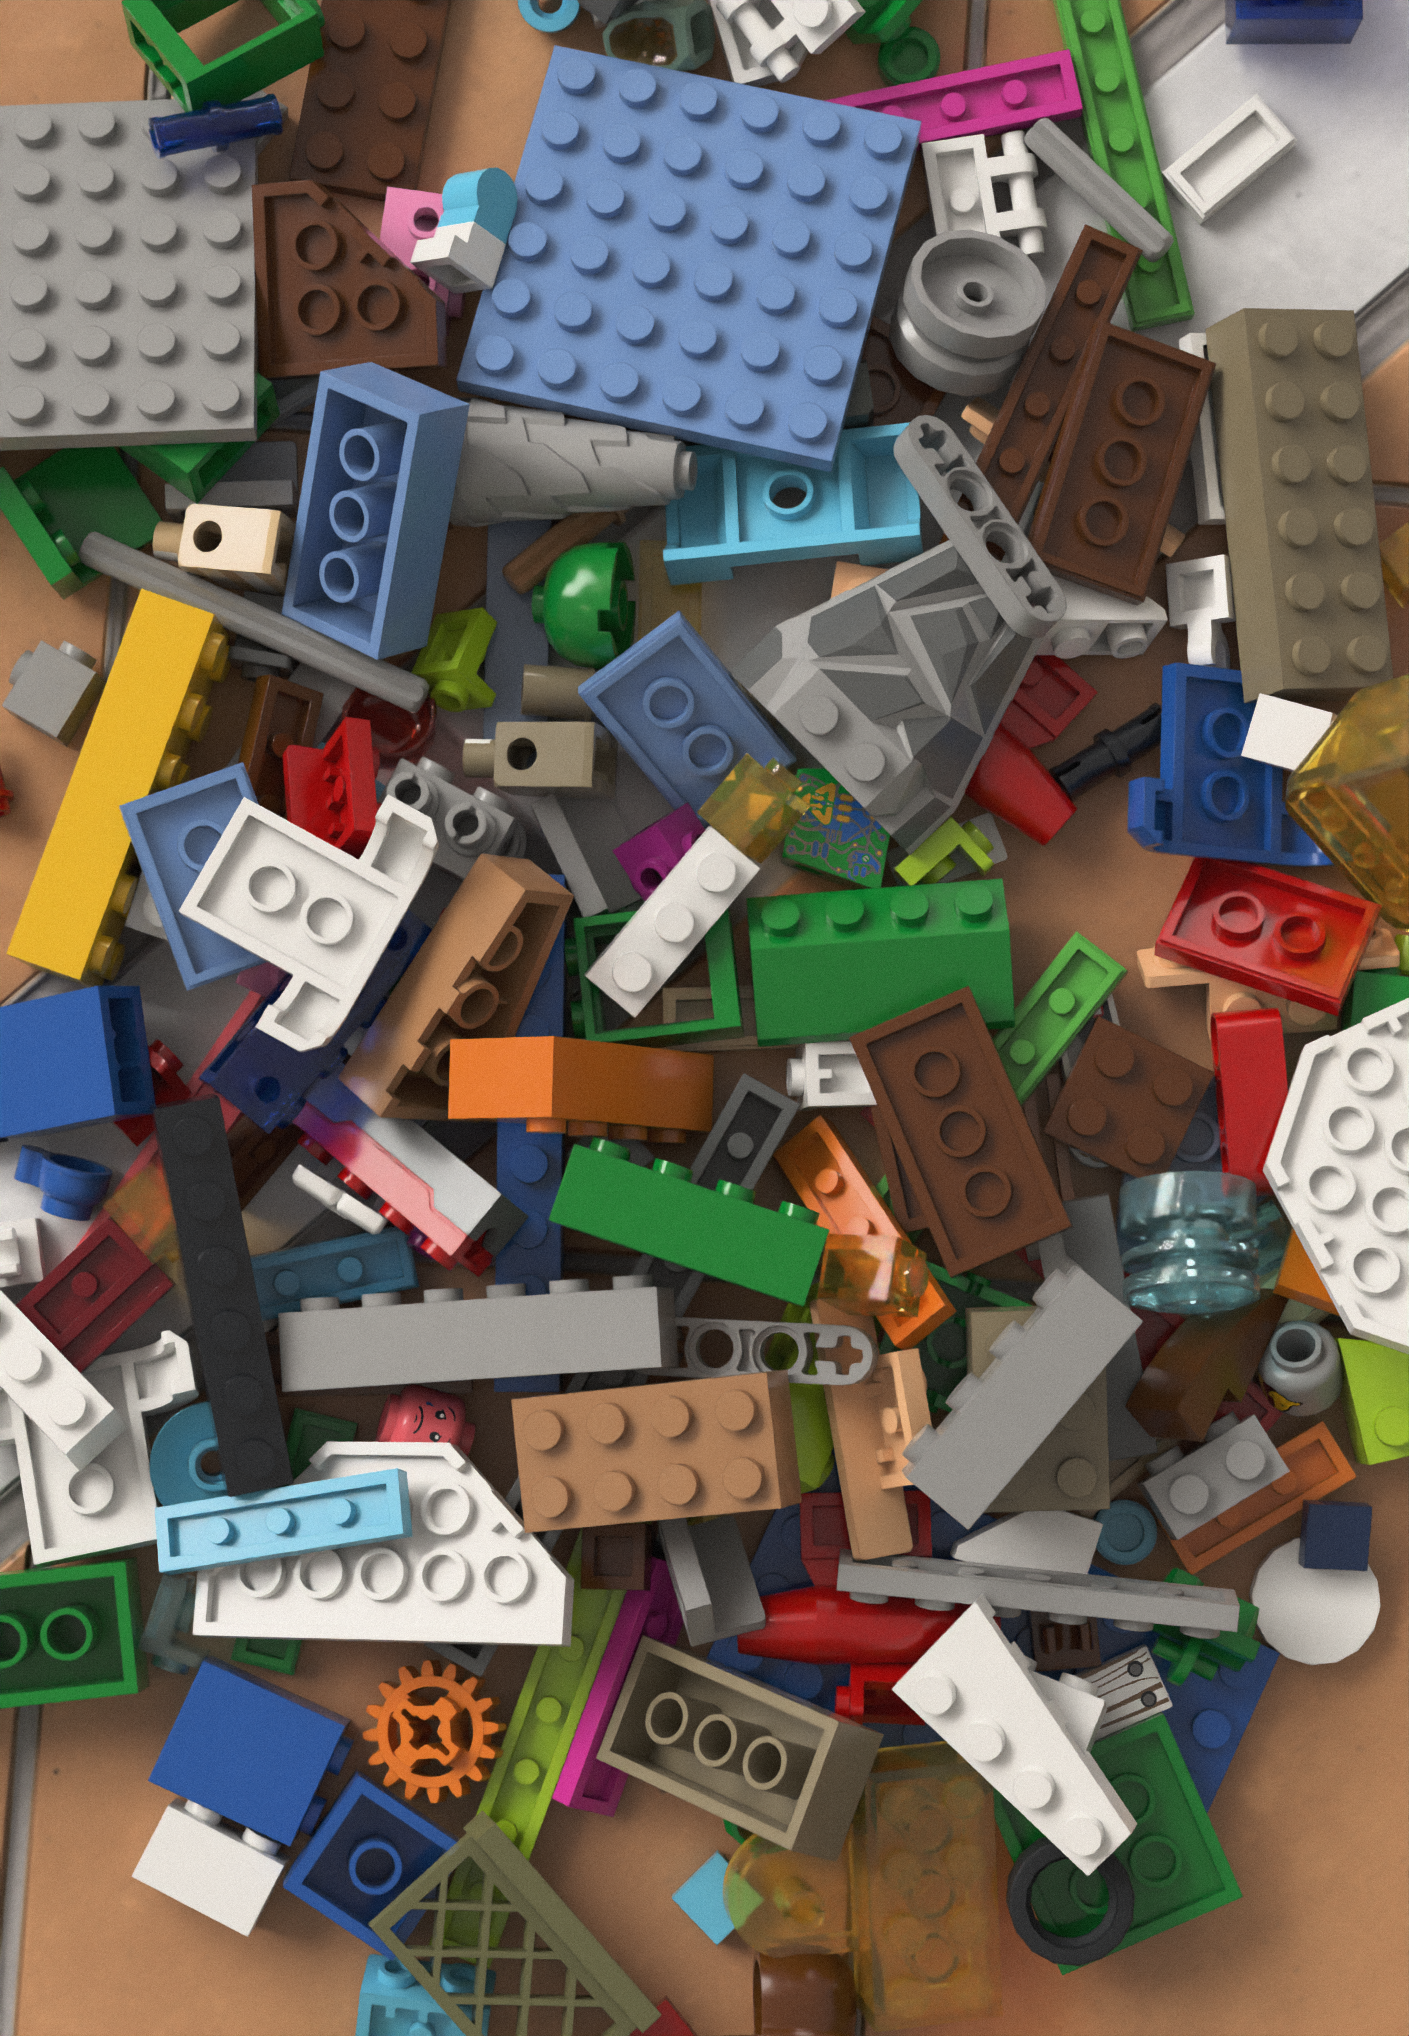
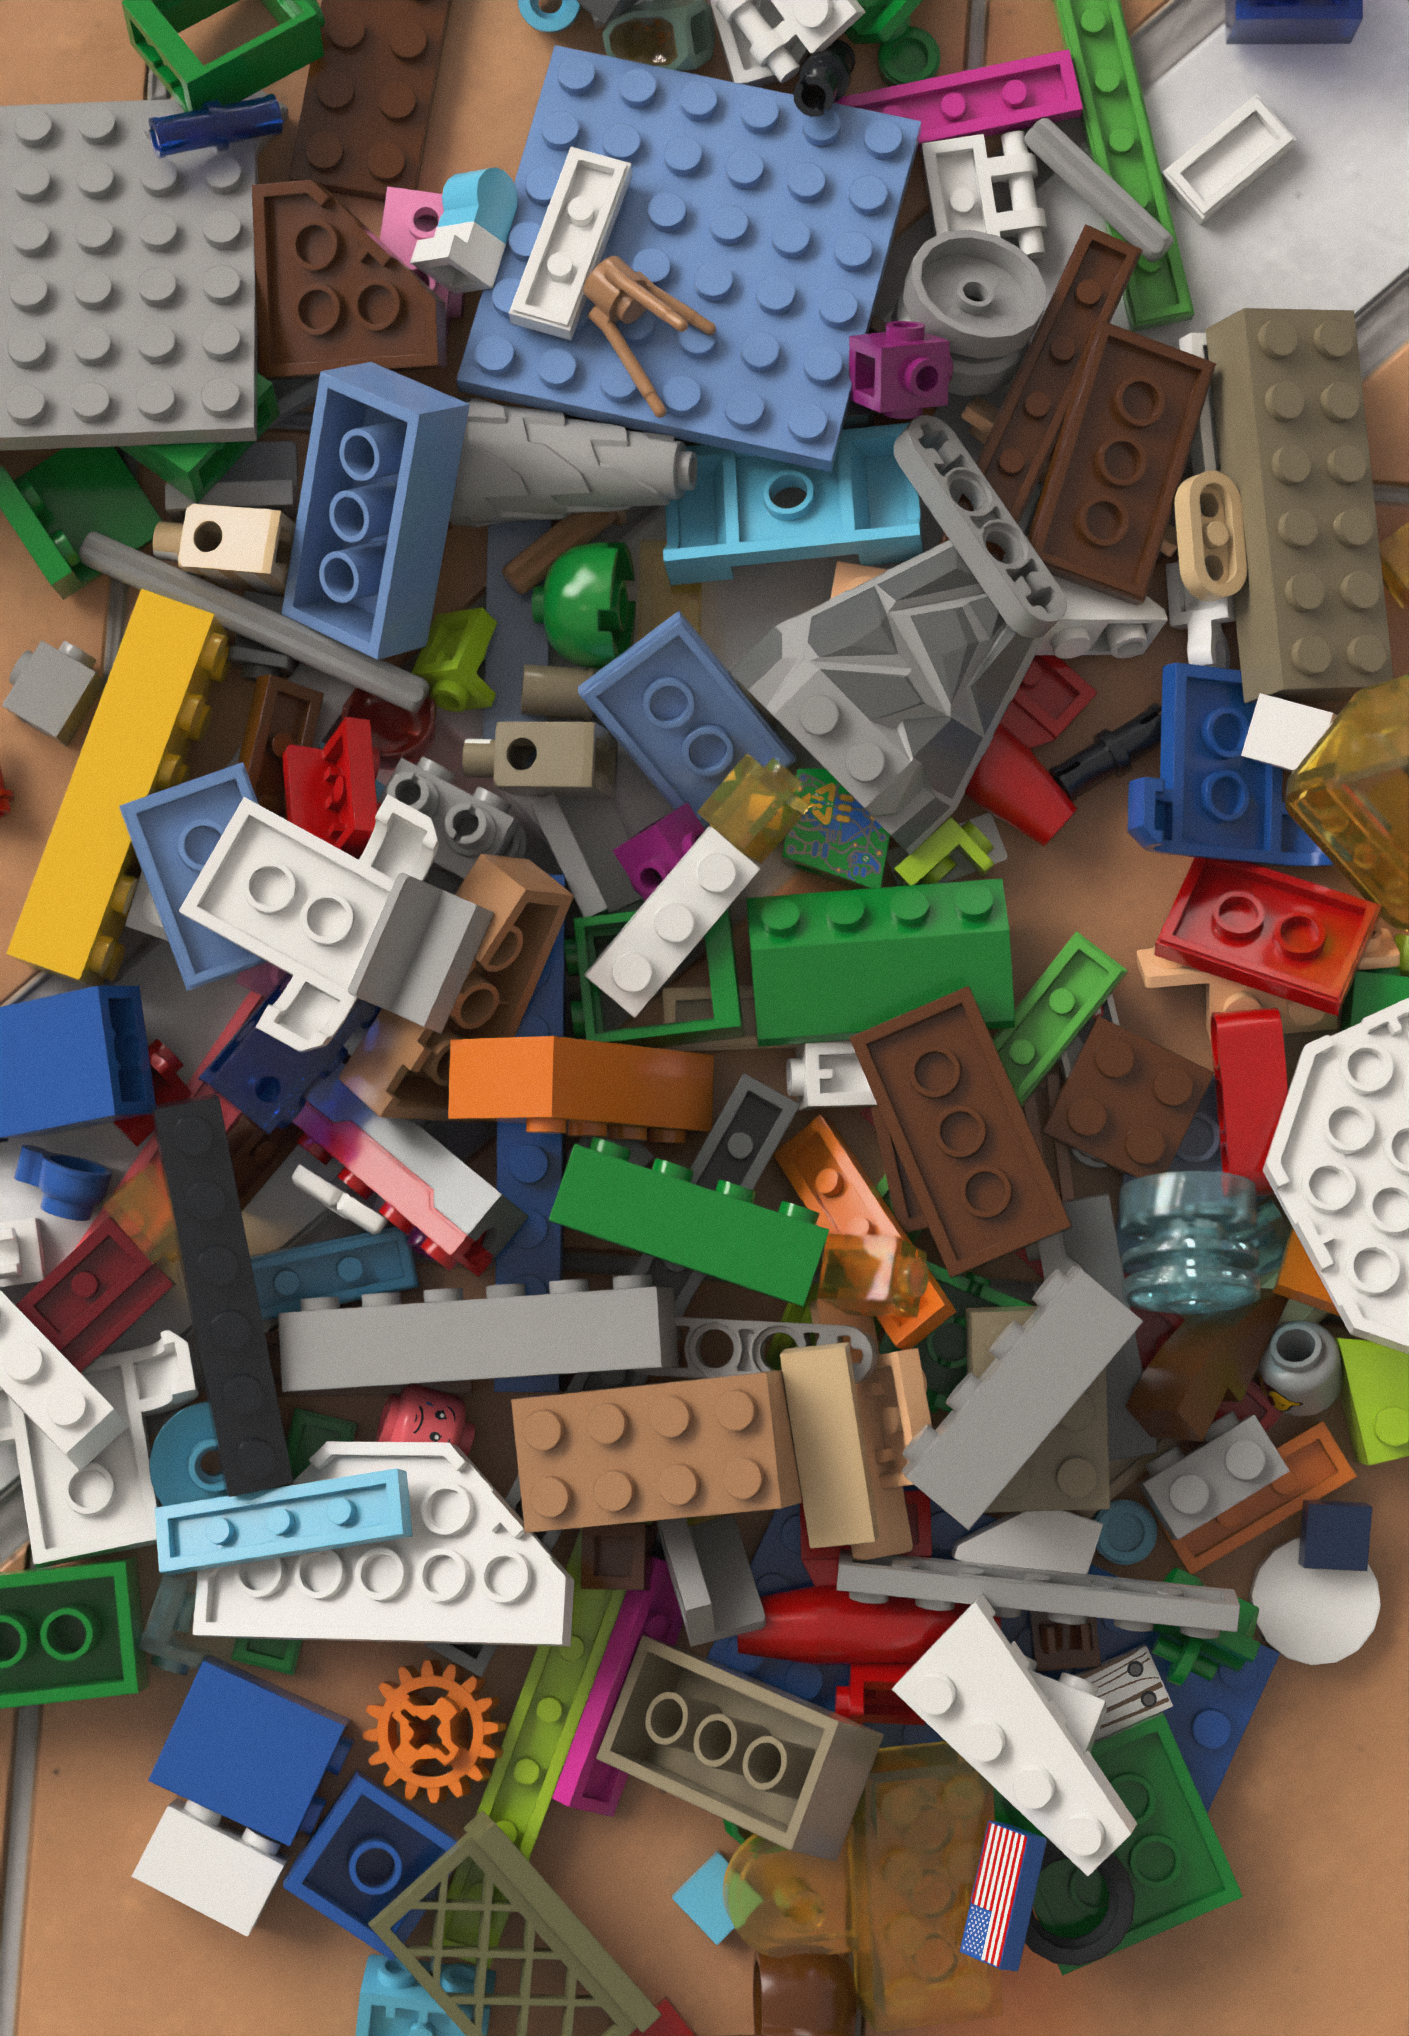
(420, 952): none -> light grey panel
(570, 243): none -> white tile
(625, 296): none -> medium nougat plant
(824, 78): none -> black pin
(829, 1445): none -> tan tile
(900, 370): none -> magenta brick
(1003, 1895): none -> tile
(1210, 538): none -> tan plate

